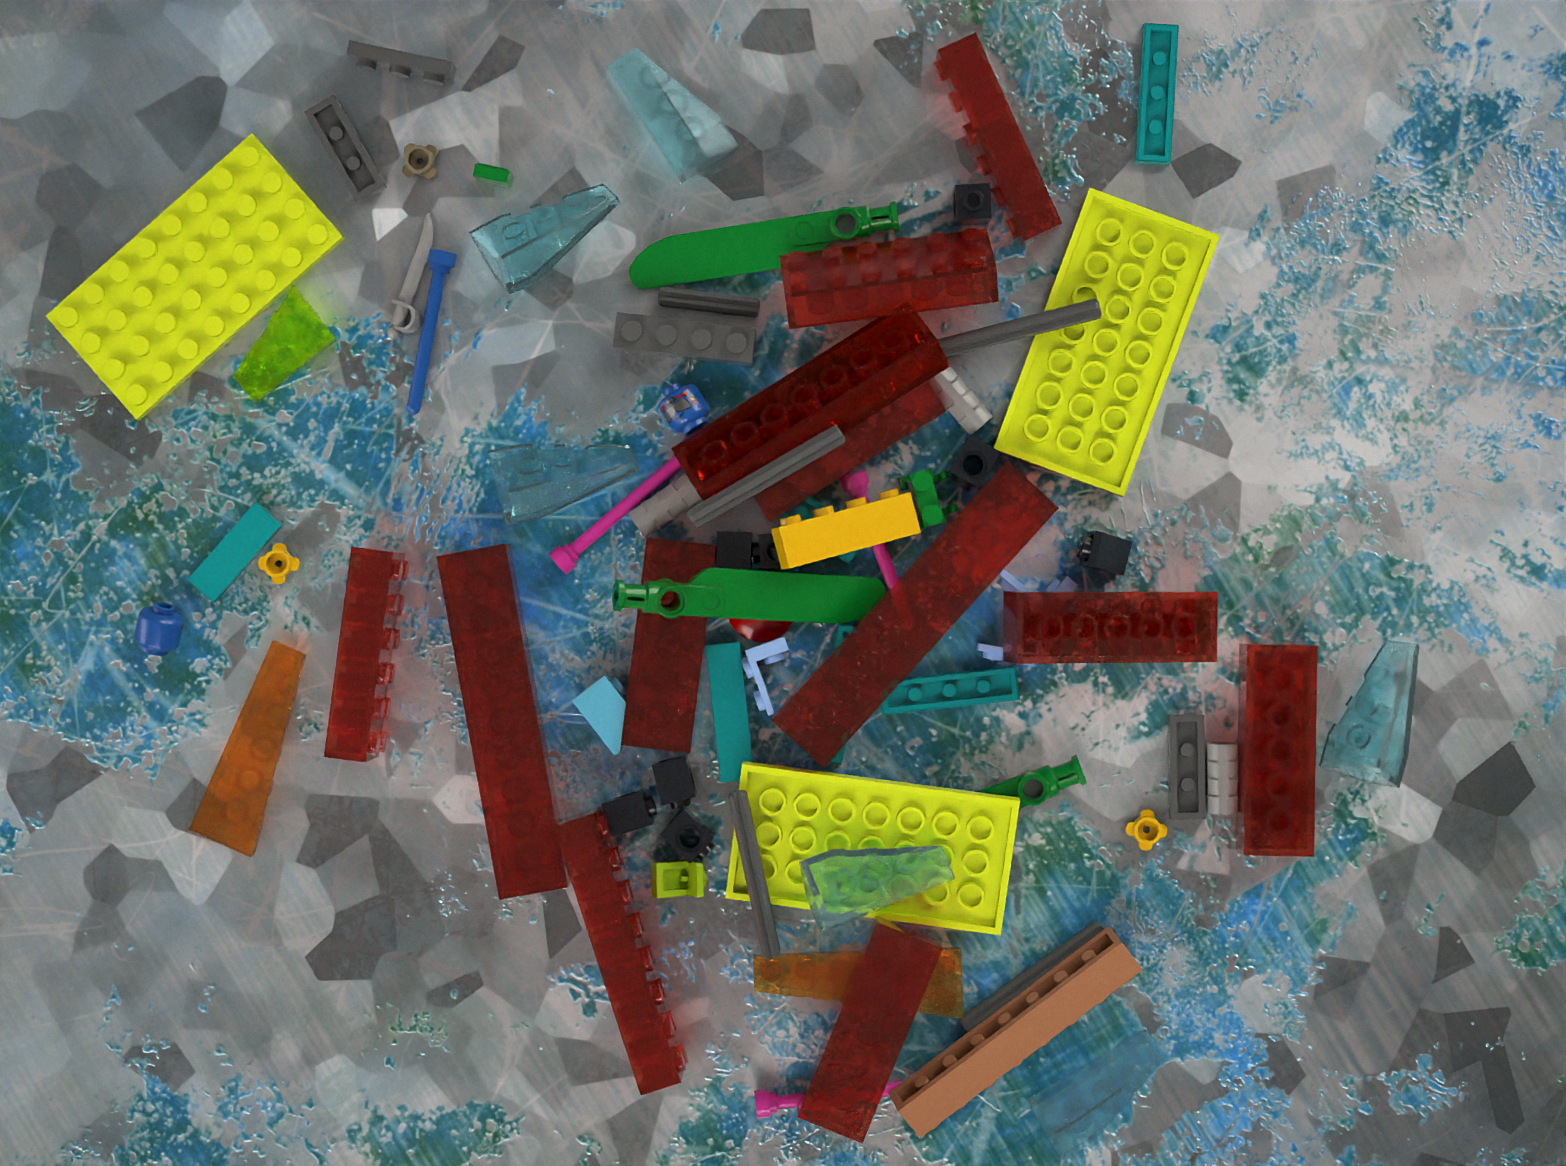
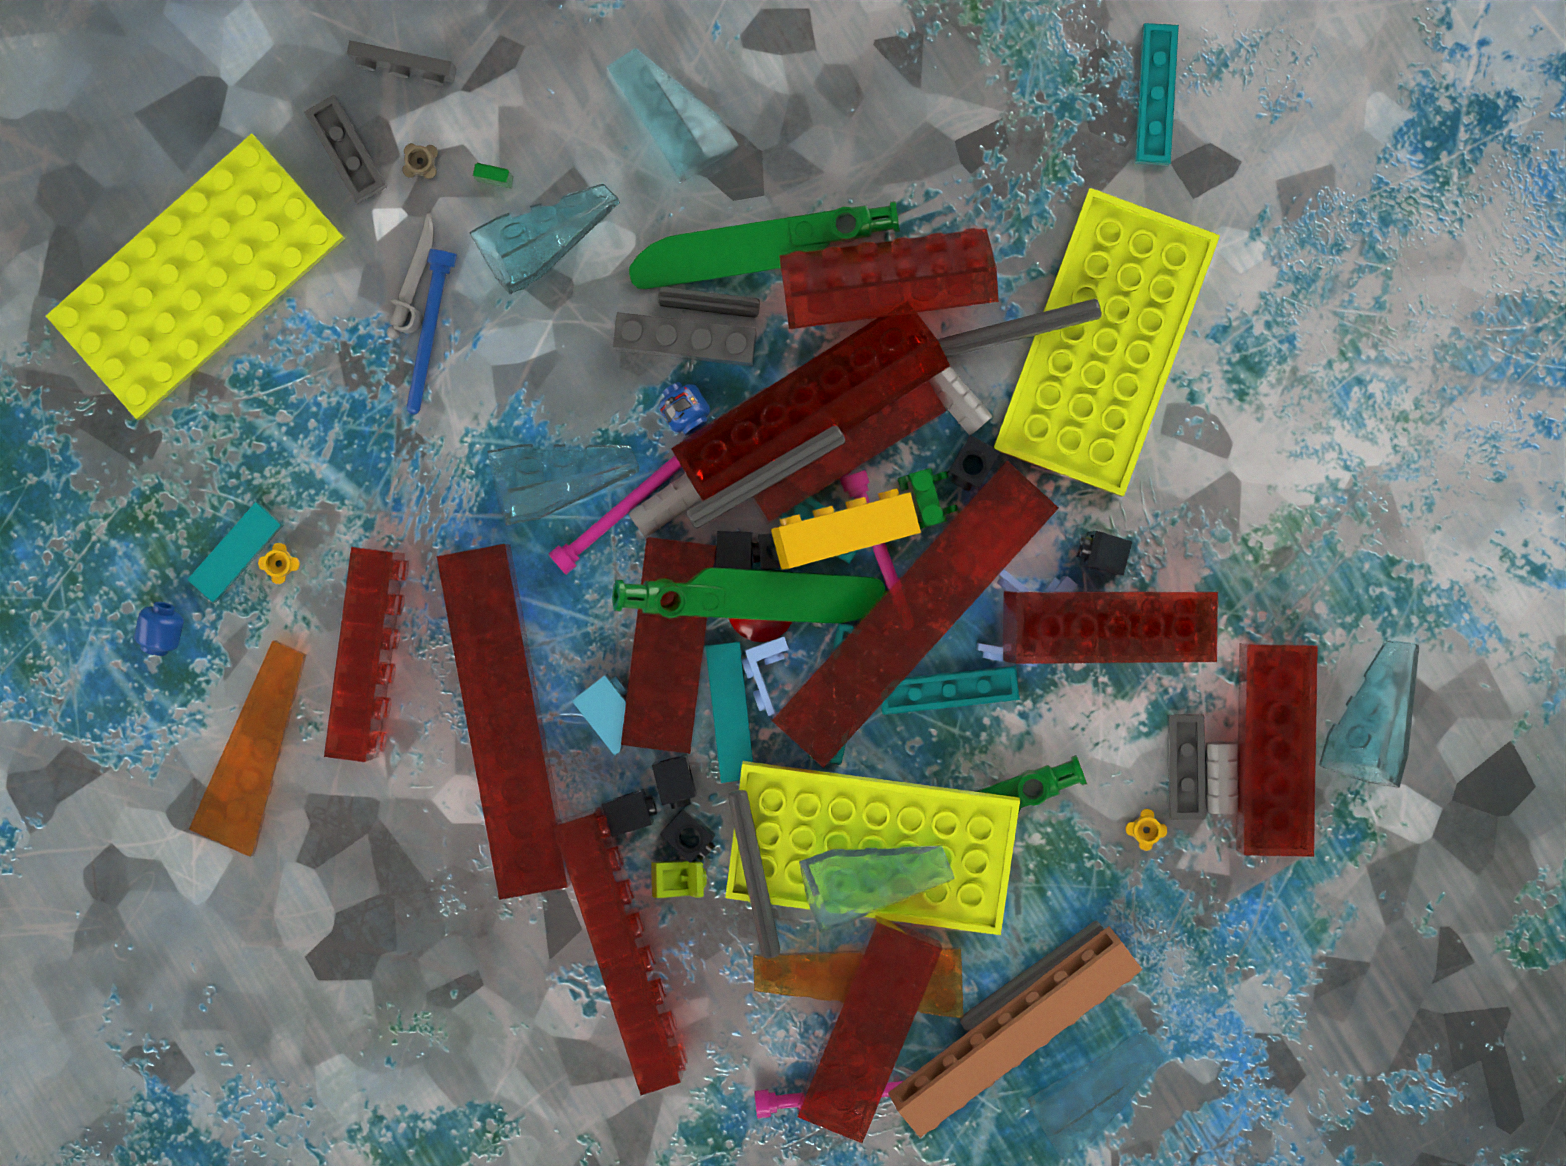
(284, 348): clear neon green wing -> none
(971, 204): black brick -> none
(997, 139): clear red brick -> none

